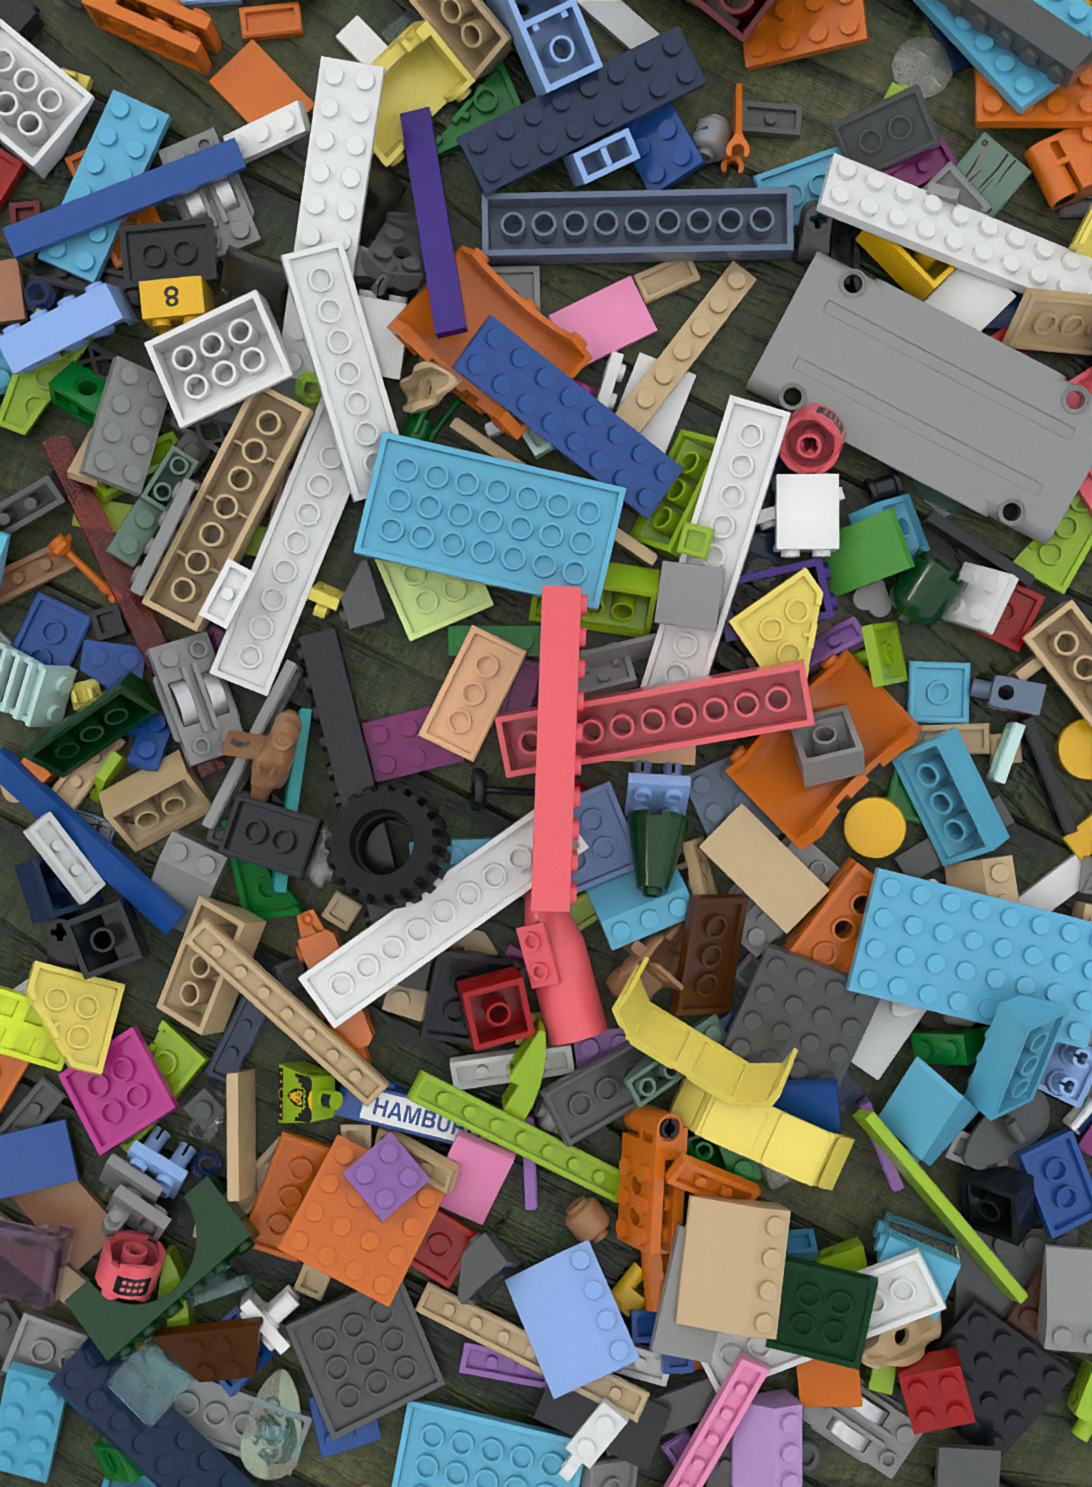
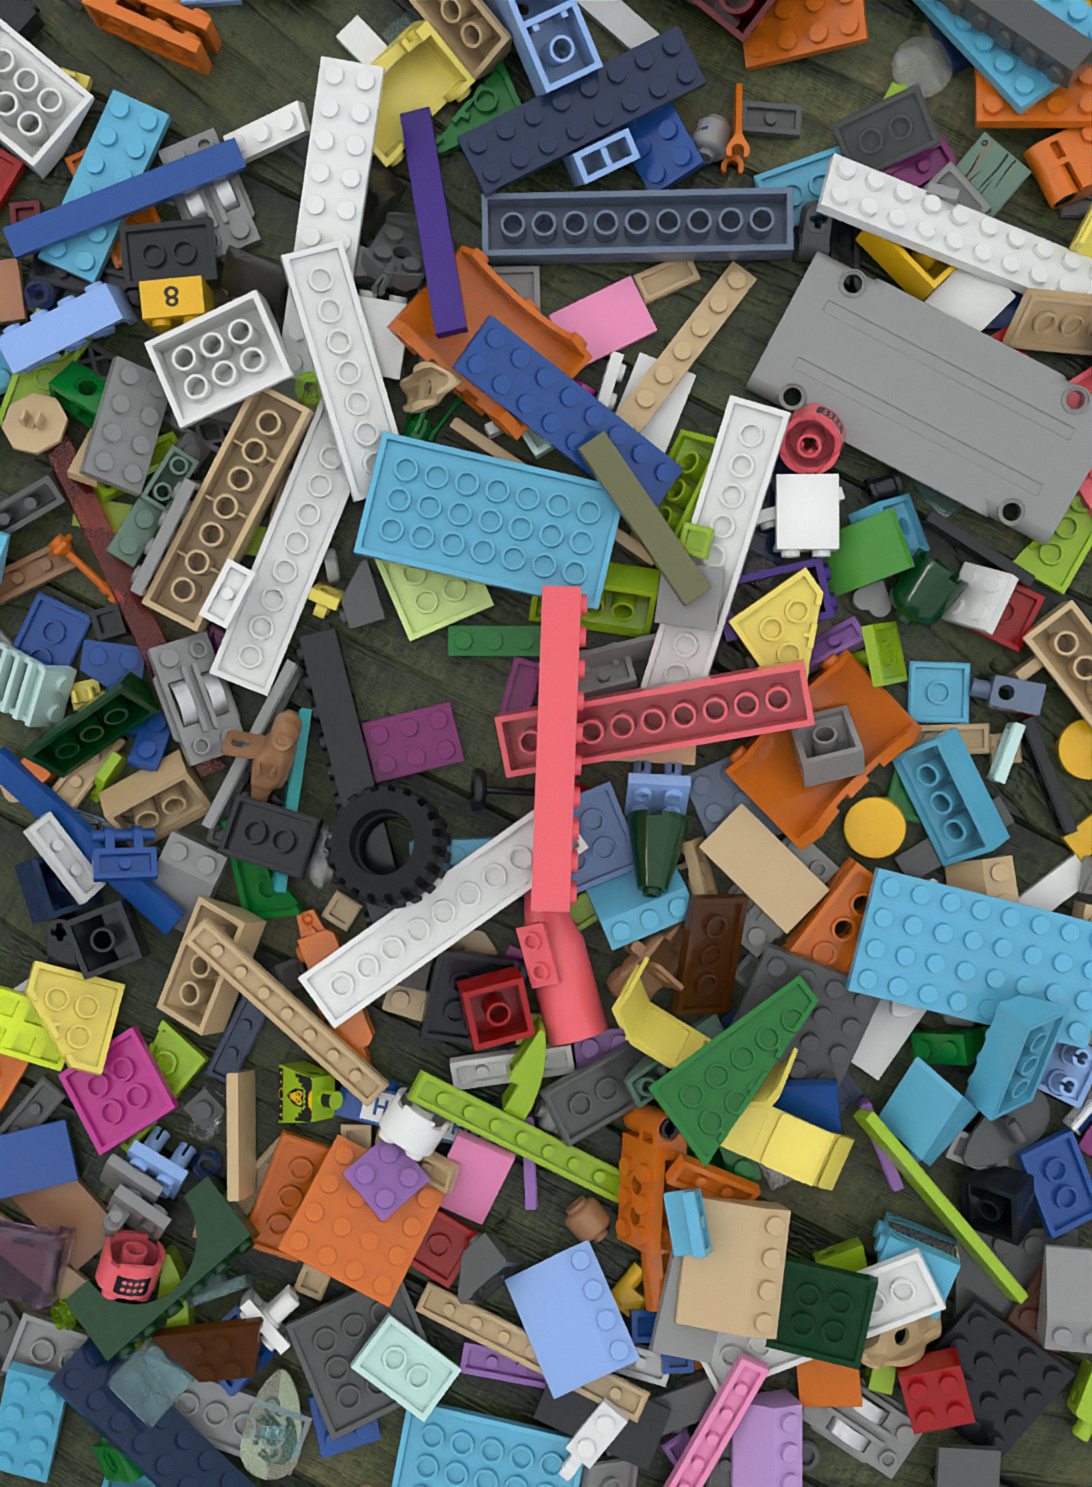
(35, 423): none -> tan piece
(63, 1316): none -> clear neon green plate
(124, 864): none -> blue plate
(256, 85): orange tile -> none
(271, 21): orange tile -> none
(332, 567): none -> light grey tile
(405, 1367): none -> light aqua plate
(412, 1126): none -> white brick
(472, 693): light nougat tile -> none
(643, 518): none -> olive tile
(687, 1223): none -> medium azure panel
(723, 1076): none -> green wing
(802, 1244): dark azure tile -> none

